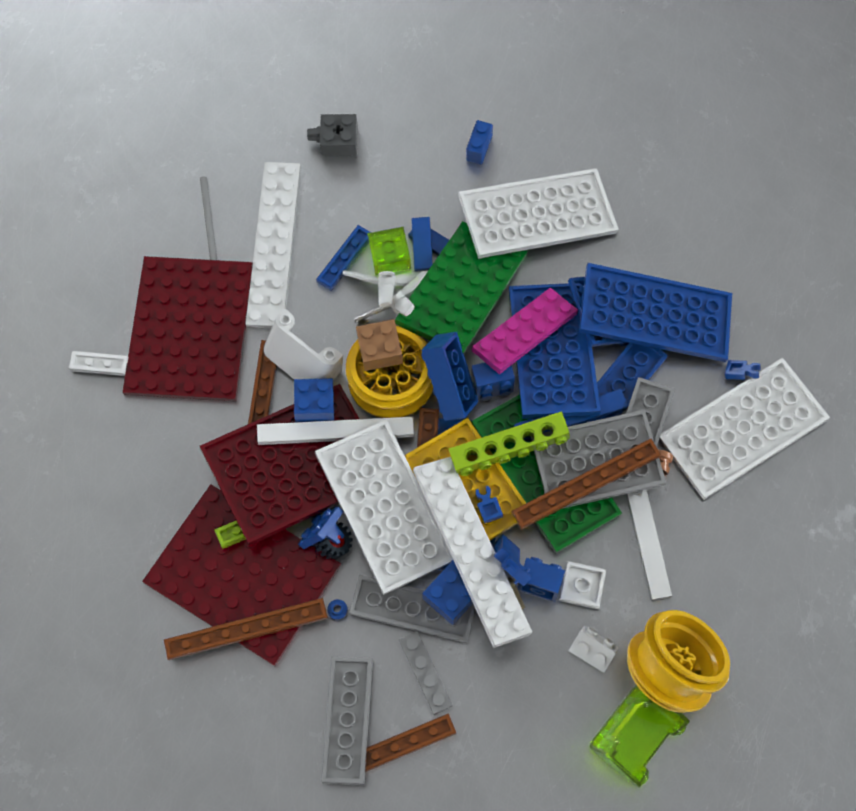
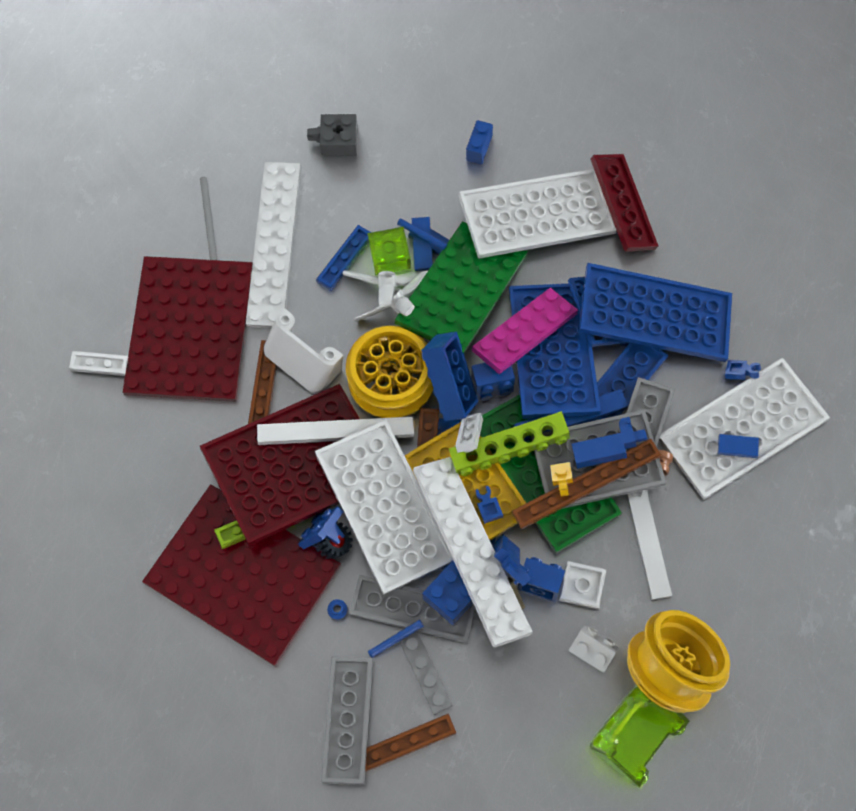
(245, 629): dark orange tile -> none
(313, 400): blue brick -> none
(379, 345): medium nougat brick -> none
(395, 638): none -> blue bar
(422, 234): none -> blue bar
(469, 433): none -> white plate
(561, 476): none -> yellow plate
(608, 447): none -> blue piece
(624, 202): none -> dark red plate
(738, 446): none -> blue tile

